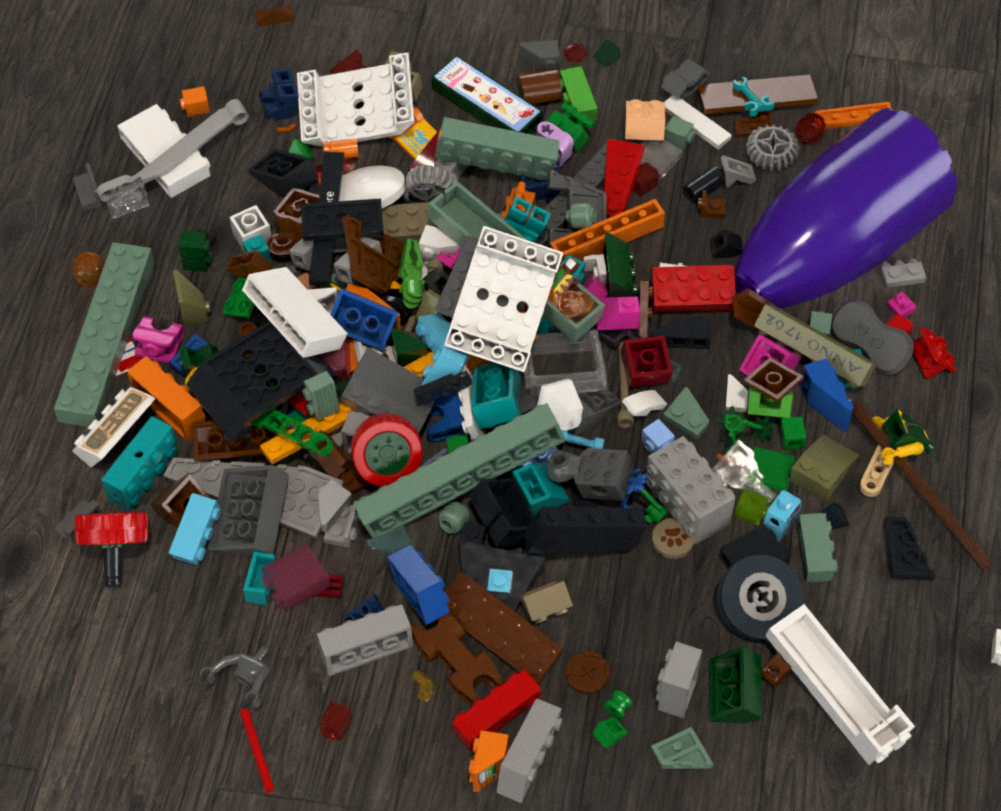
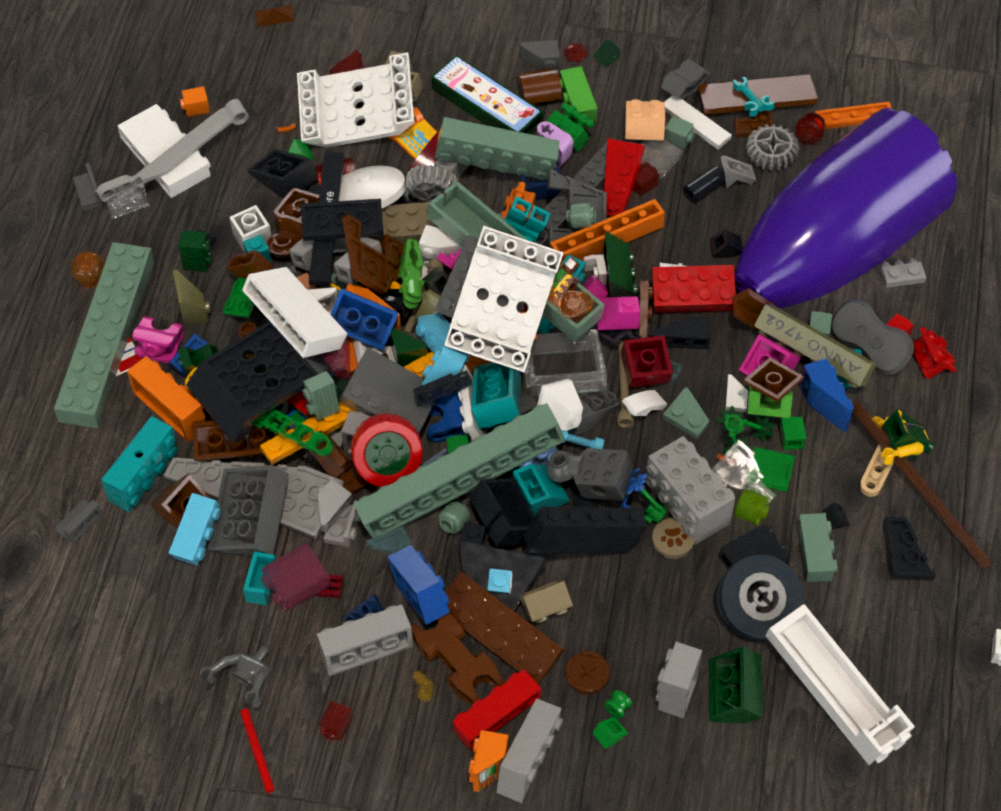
(111, 533): red wheel -> none
(112, 426): slope -> none
(281, 95): dark blue hips -> none
(347, 146): orange piece -> none
(656, 436): light blue brick -> none
(682, 752): sand green wing -> none
(711, 207): reddish brown bracket -> none
(776, 670): reddish brown leg -> none
(785, 510): medium azure torso -> none
(823, 467): olive slope -> none
(901, 304): dark pink tile -> none

